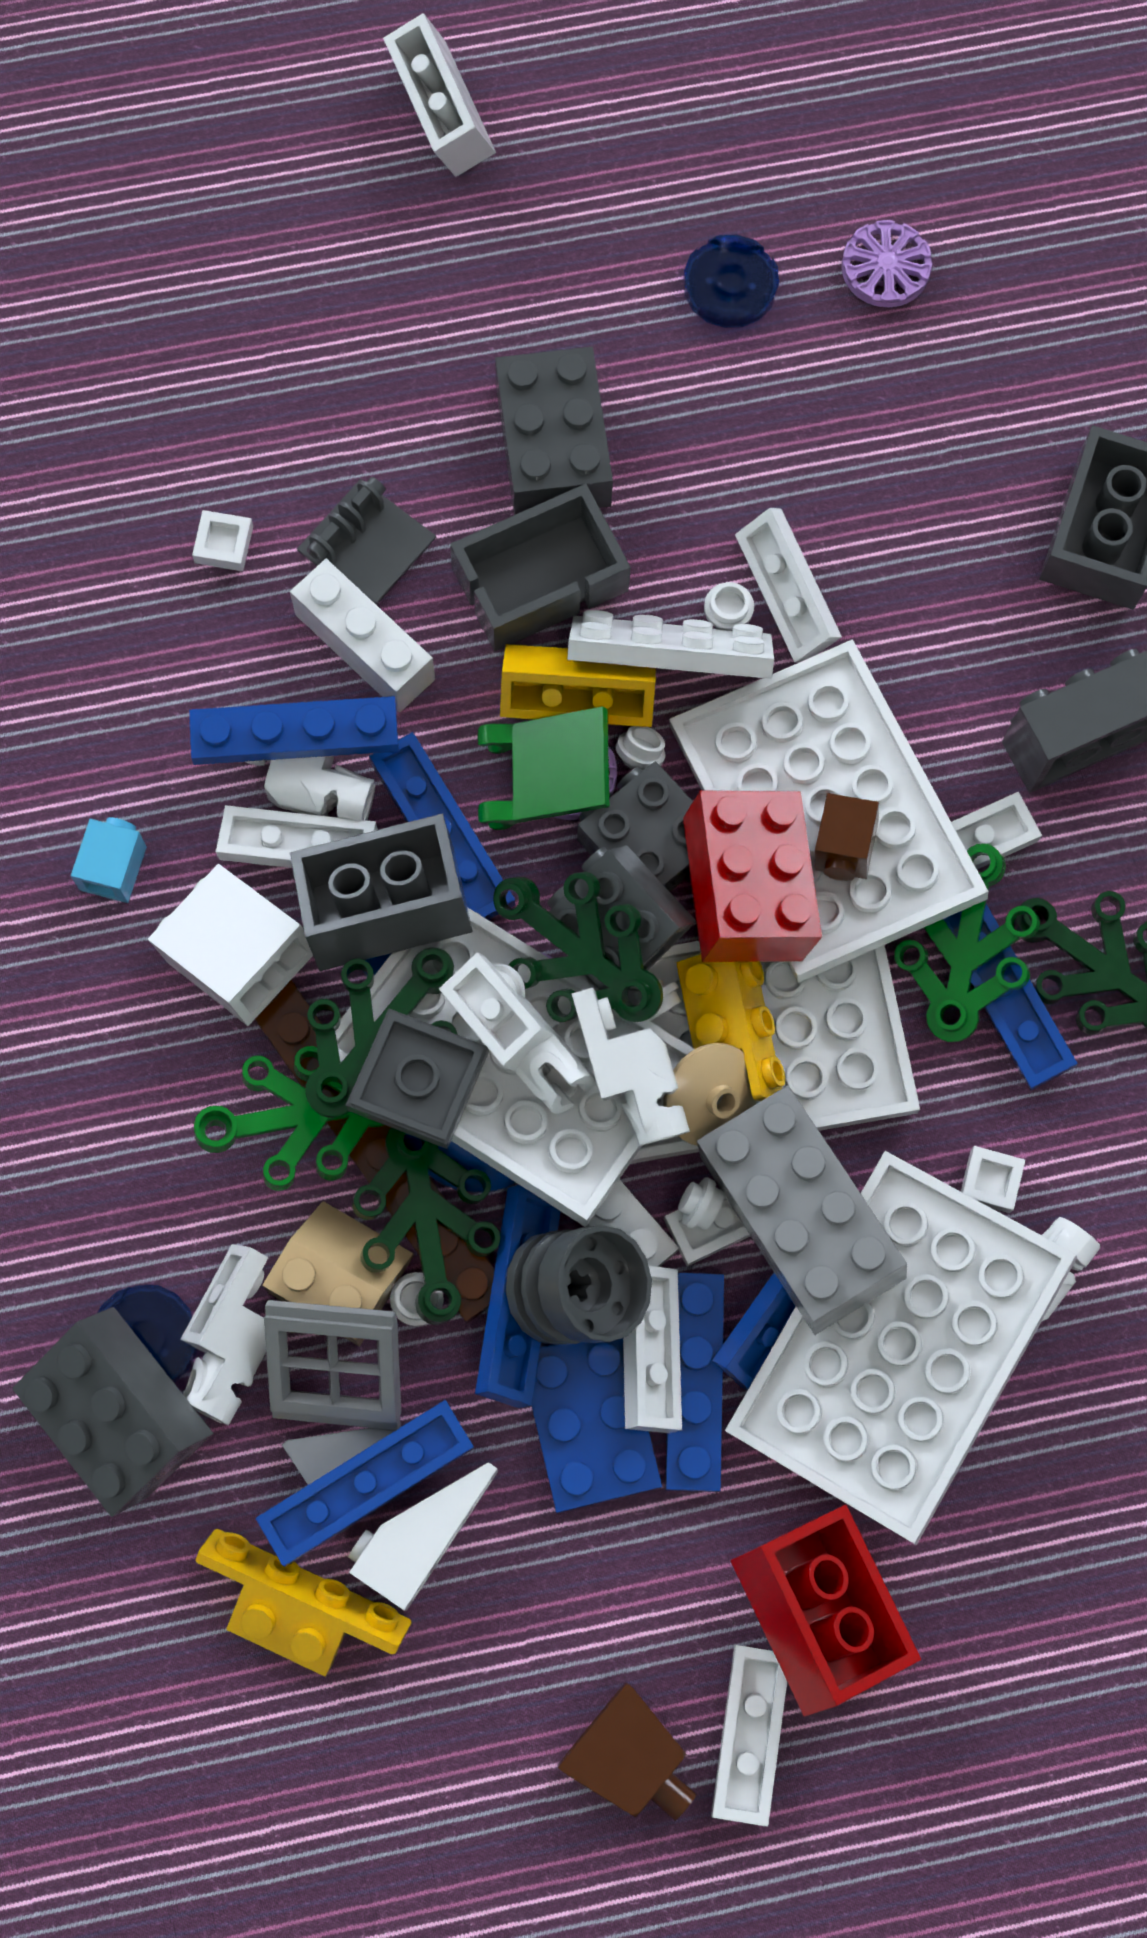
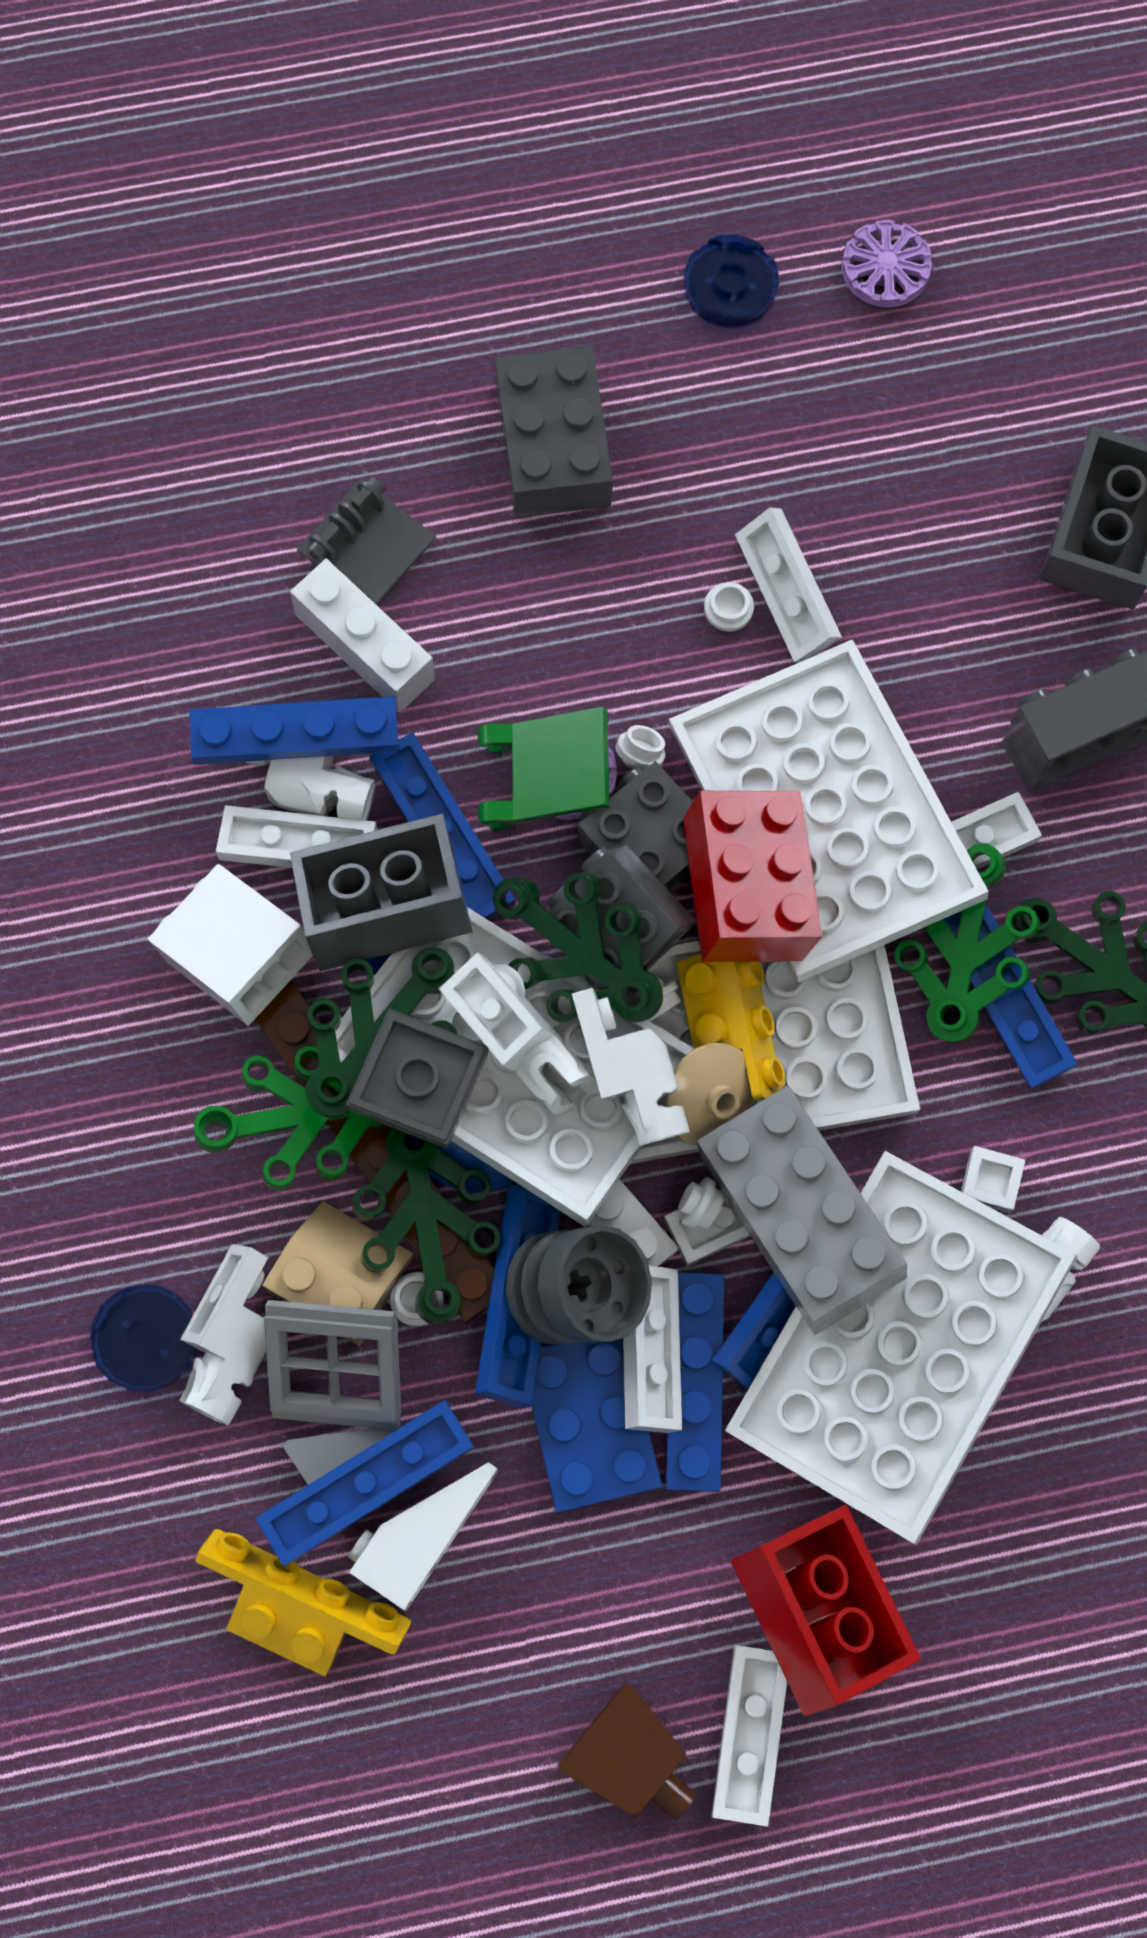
(109, 859): medium azure brick -> none
(112, 1410): dark grey brick -> none
(222, 540): white plate -> none
(439, 95): white brick -> none
(540, 567): dark grey piece -> none
(545, 684): yellow brick -> none
(674, 647): white plate -> none
(846, 837): reddish brown brick -> none

